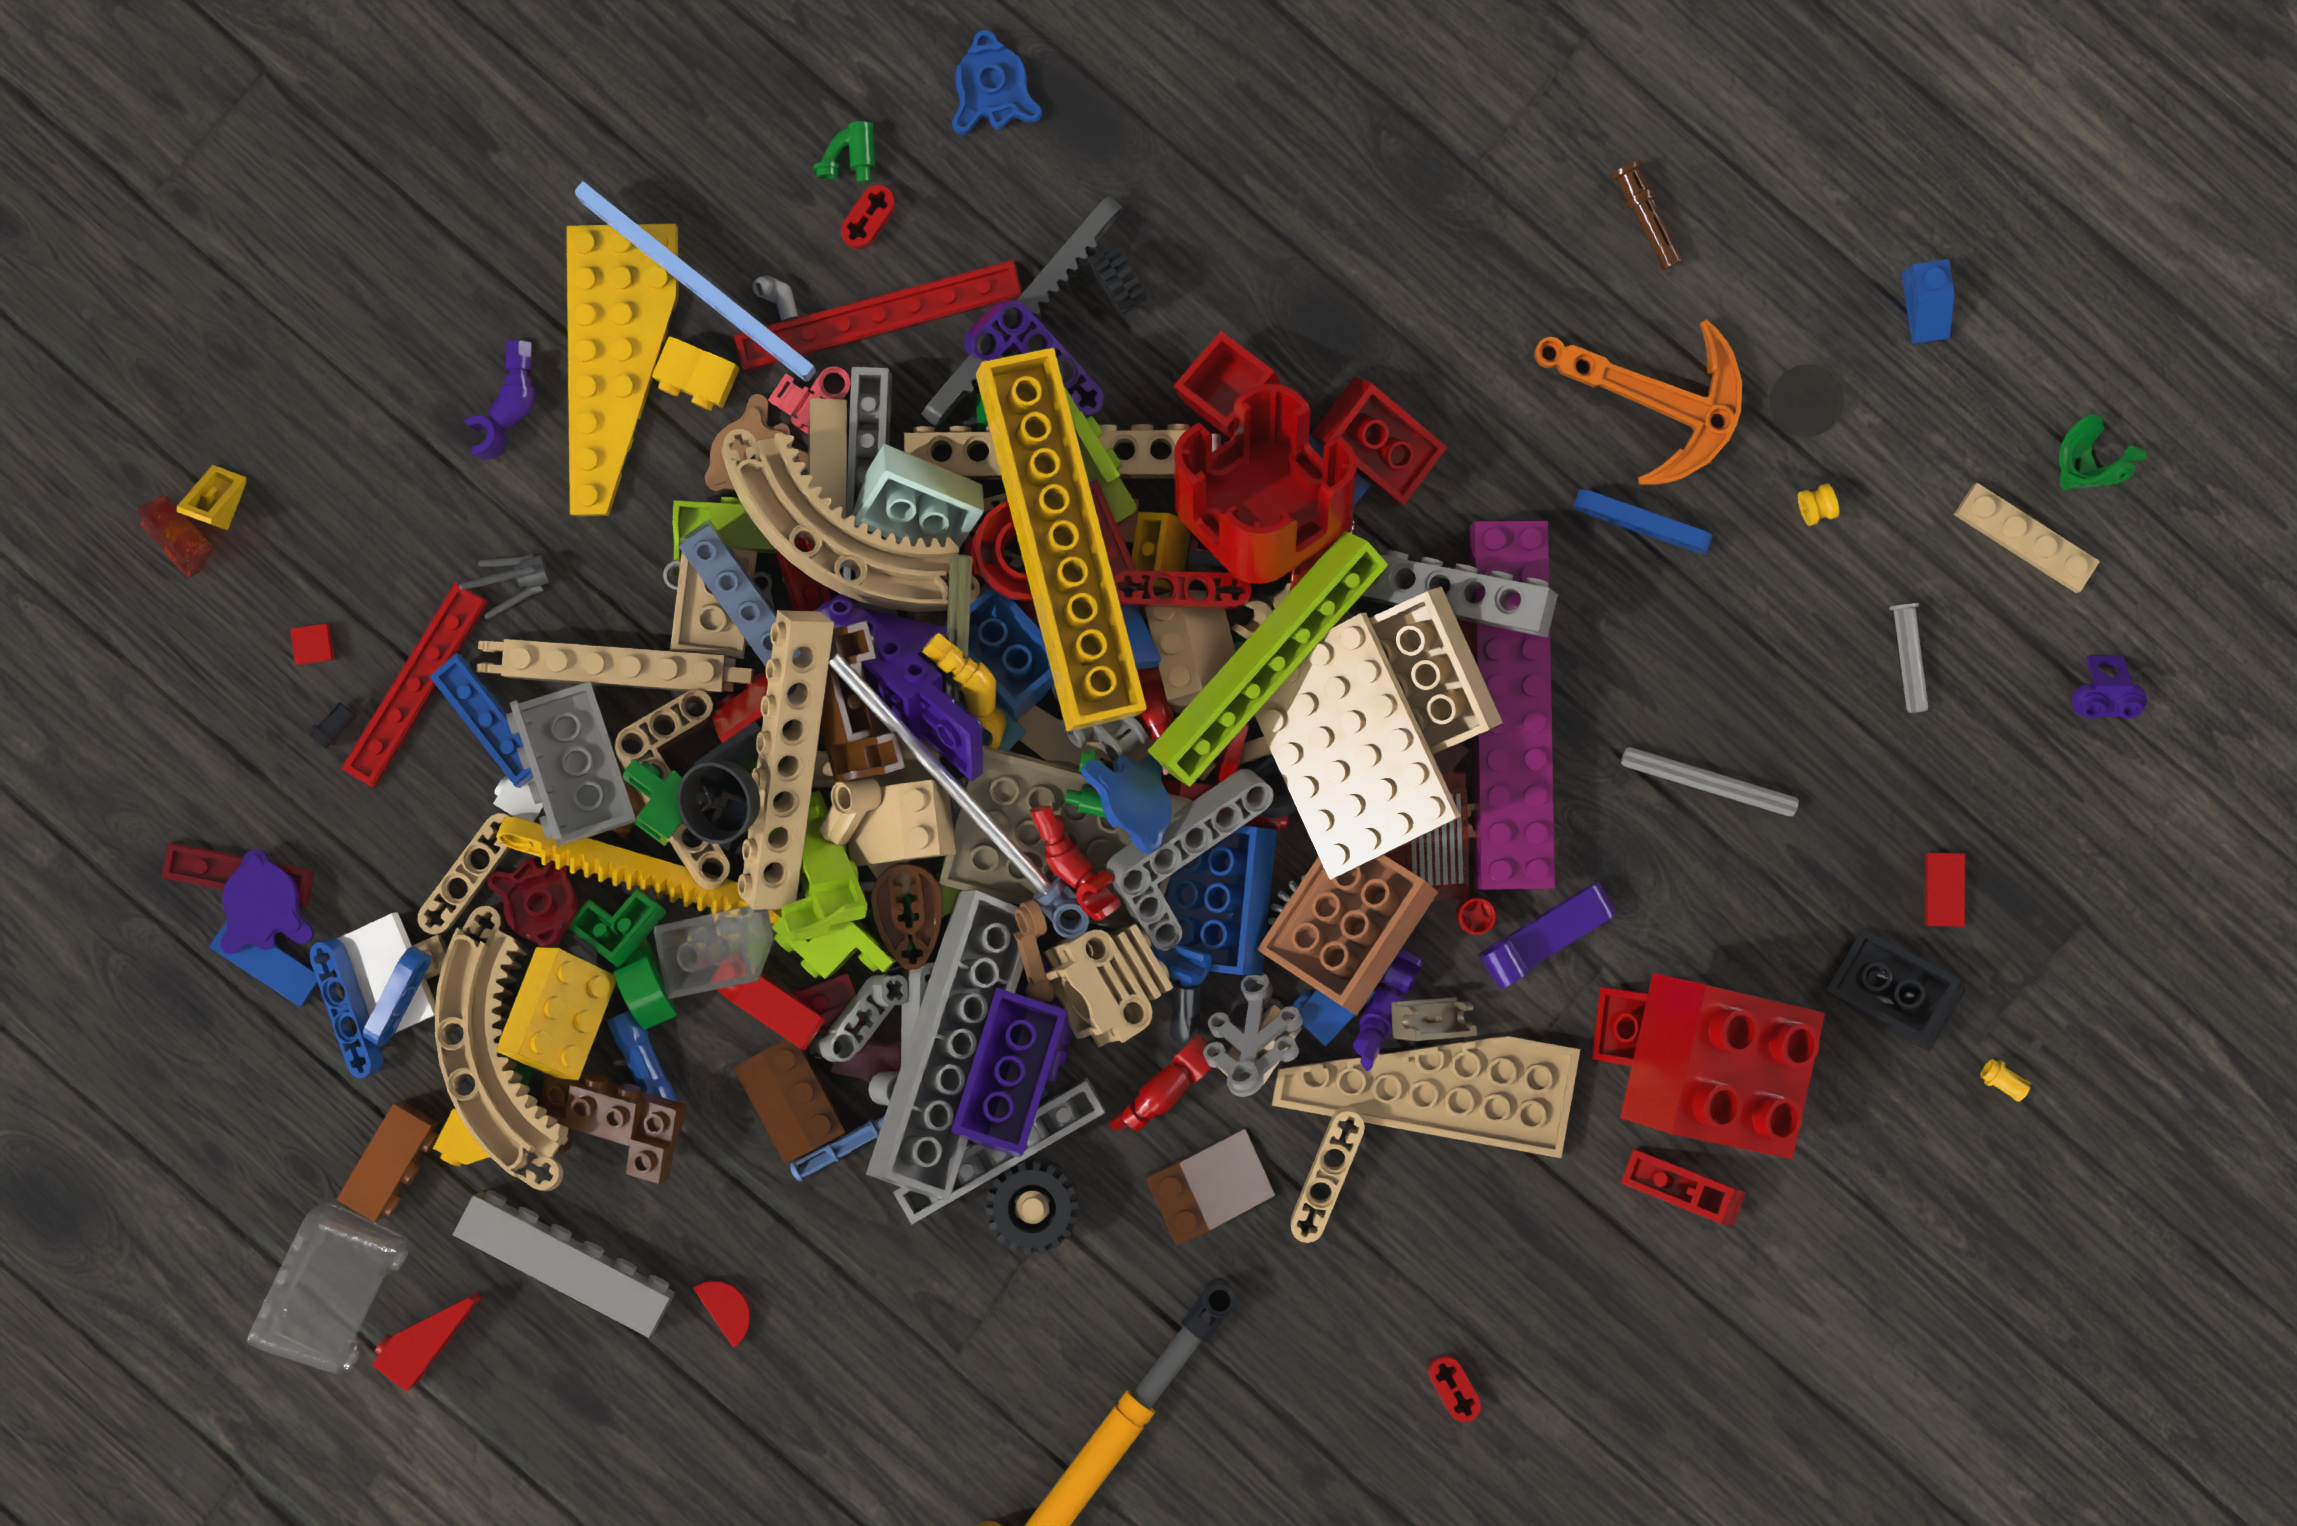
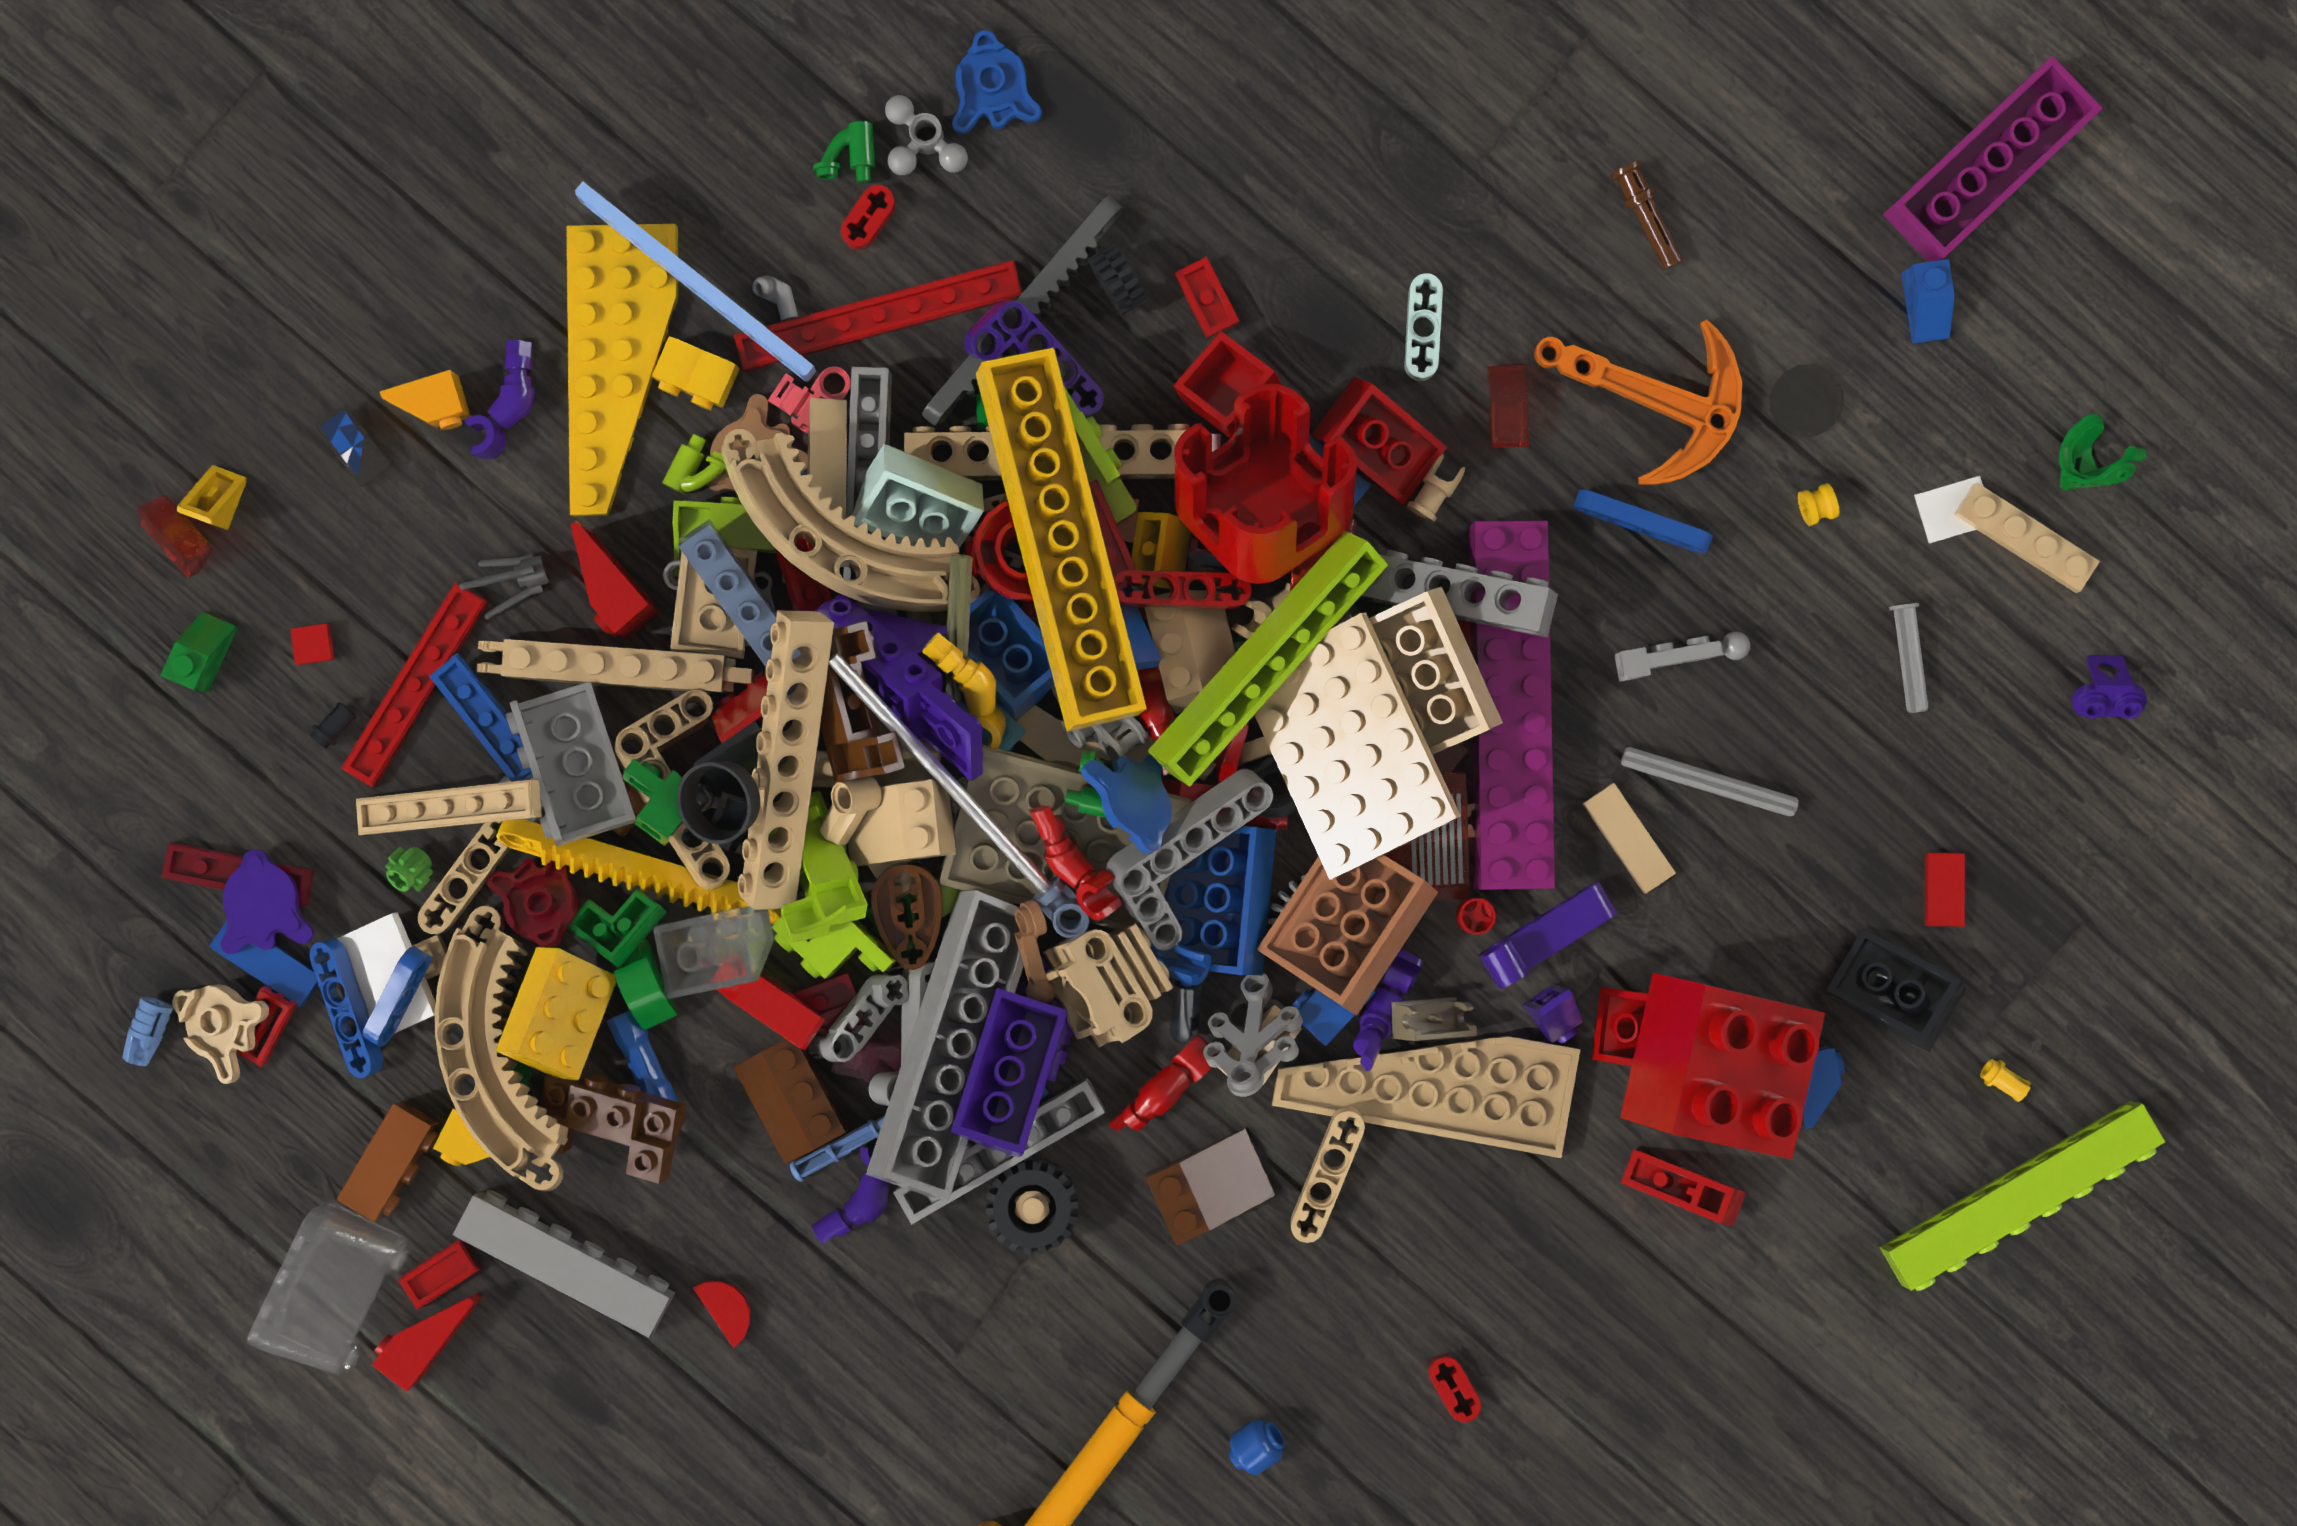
(146, 1030): none -> medium blue hinge
(199, 653): none -> green slope
(218, 1025): none -> tan tile
(277, 1000): none -> red tile
(353, 445): none -> slope
(408, 869): none -> bright green gear
(432, 399): none -> light orange slope
(439, 1273): none -> red tile
(449, 807): none -> tan tile
(611, 590): none -> red slope
(686, 463): none -> lime plant
(864, 1206): none -> dark purple piece
(903, 159): none -> light grey piece
(1206, 298): none -> red plate
(1256, 1446): none -> blue head
(1433, 493): none -> tan piece
(1435, 301): none -> light aqua beam
(1508, 406): none -> clear red slope
(1555, 1013): none -> dark purple slope
(1629, 838): none -> tan tile
(1637, 663): none -> light grey plate
(1823, 1084): none -> blue slope
(1938, 510): none -> white sticker
(1992, 161): none -> magenta brick
(2022, 1195): none -> lime brick

